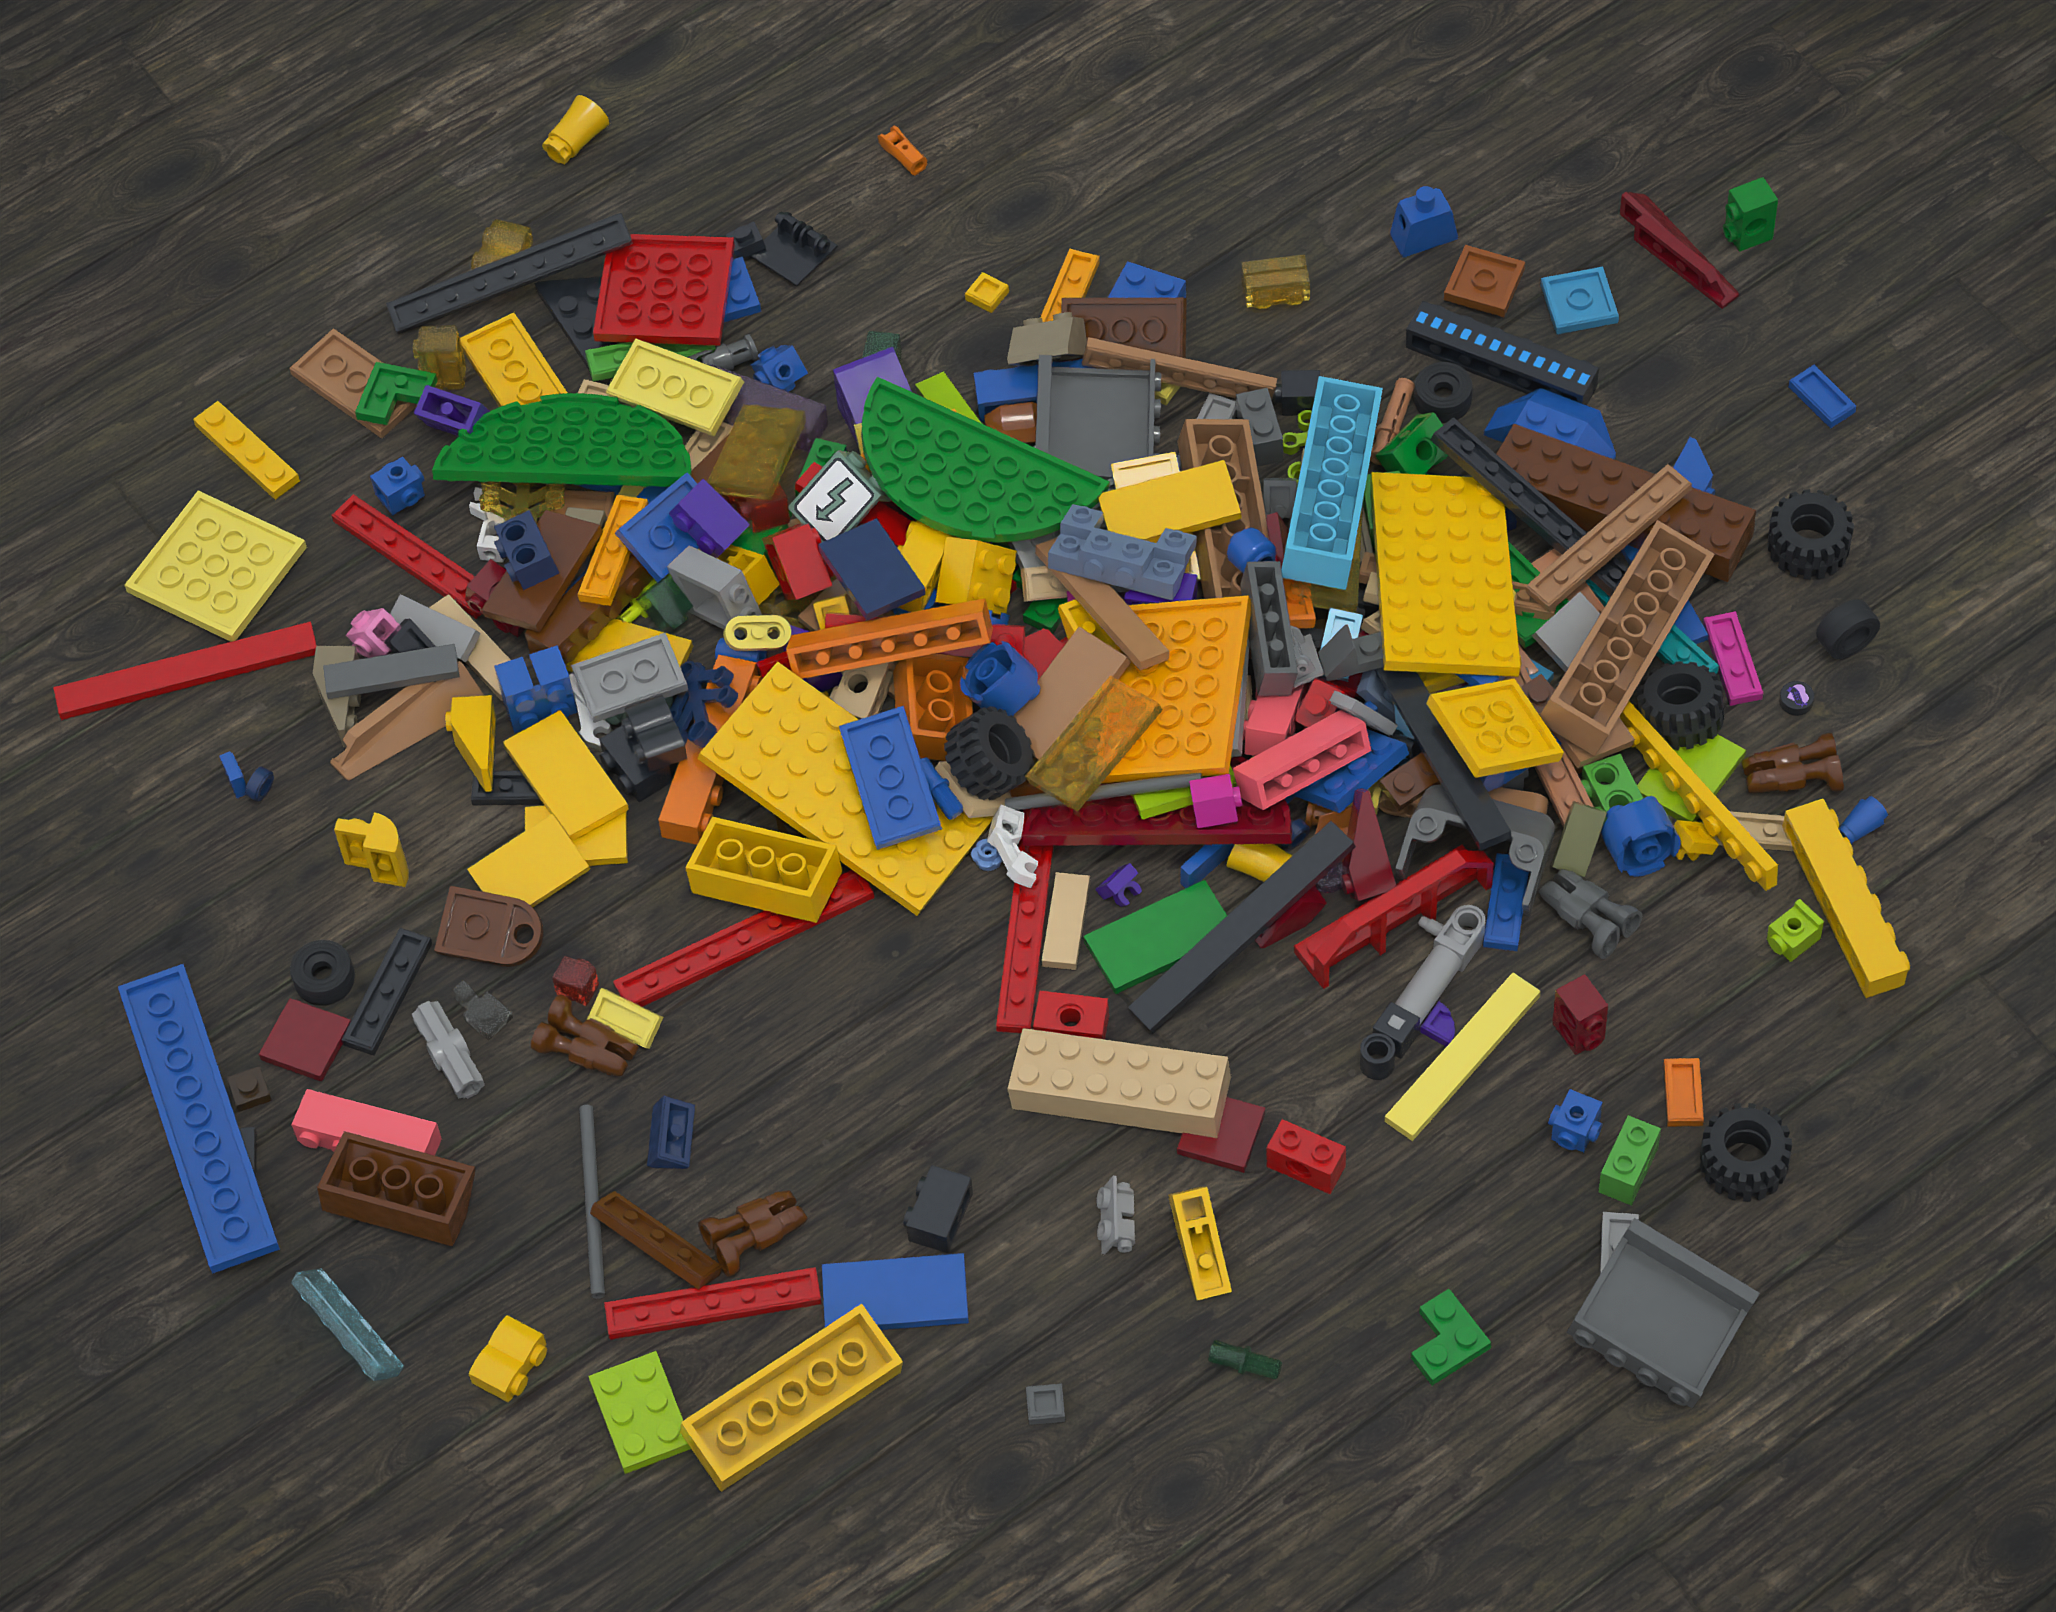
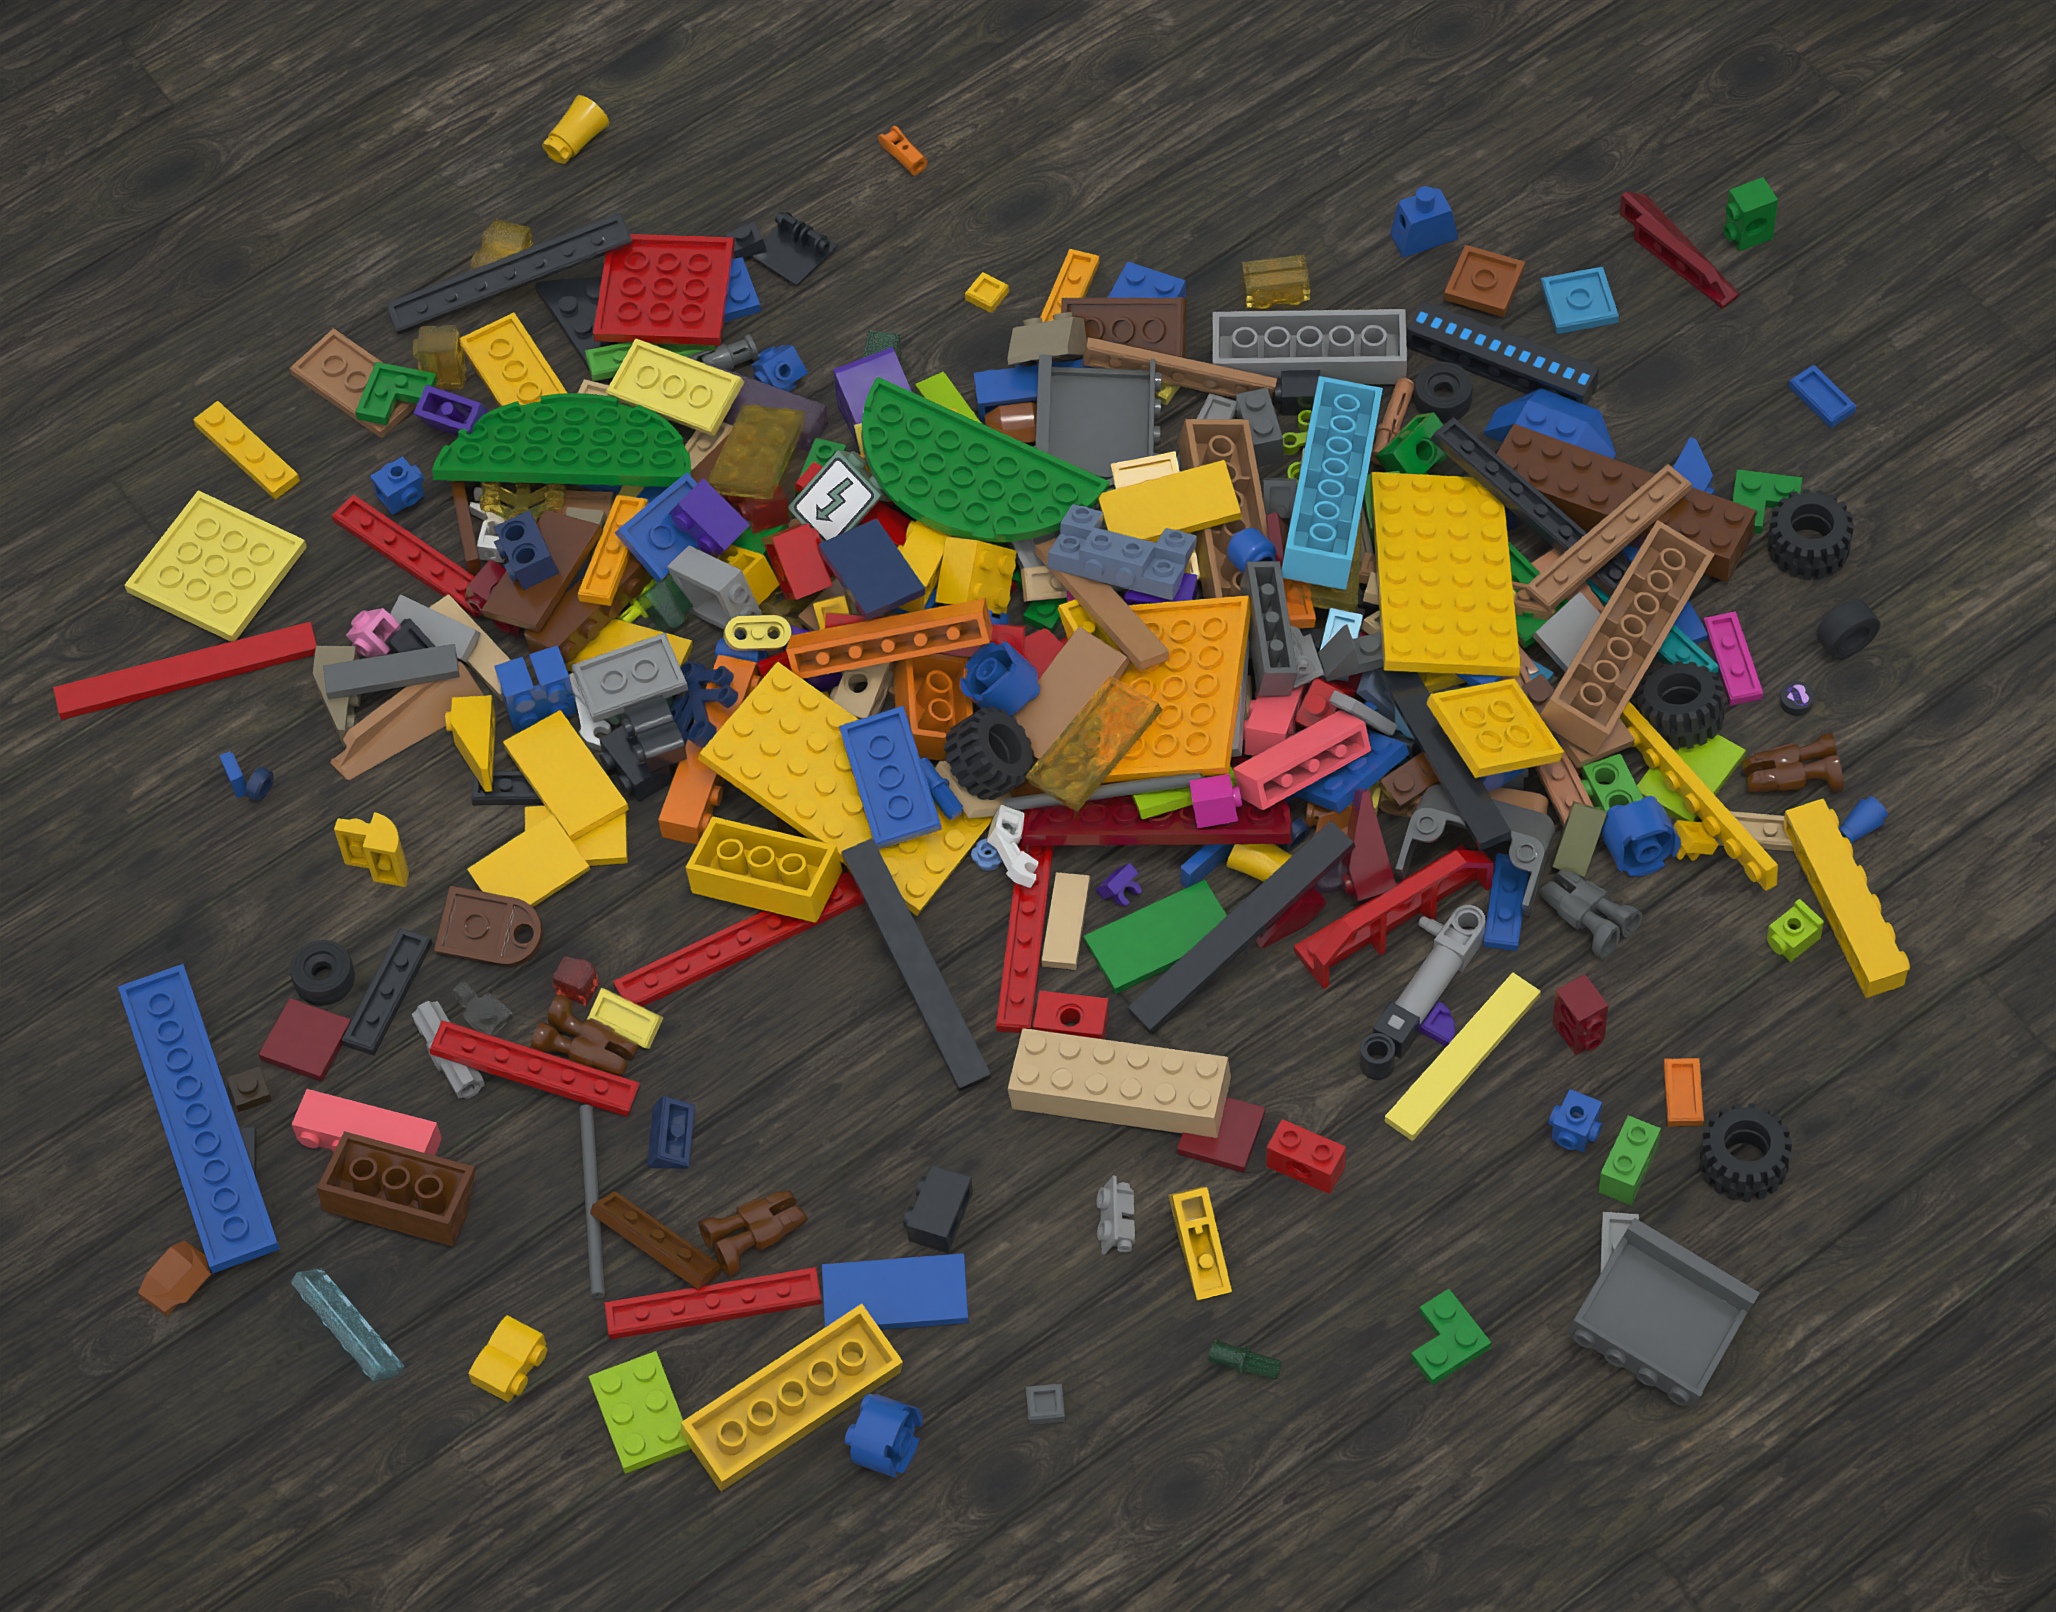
(174, 1277): none -> dark orange slope
(466, 527): none -> reddish brown tile
(534, 1068): none -> red tile
(884, 1435): none -> blue brick
(916, 964): none -> black tile
(1339, 343): none -> light grey brick
(1763, 491): none -> green plate

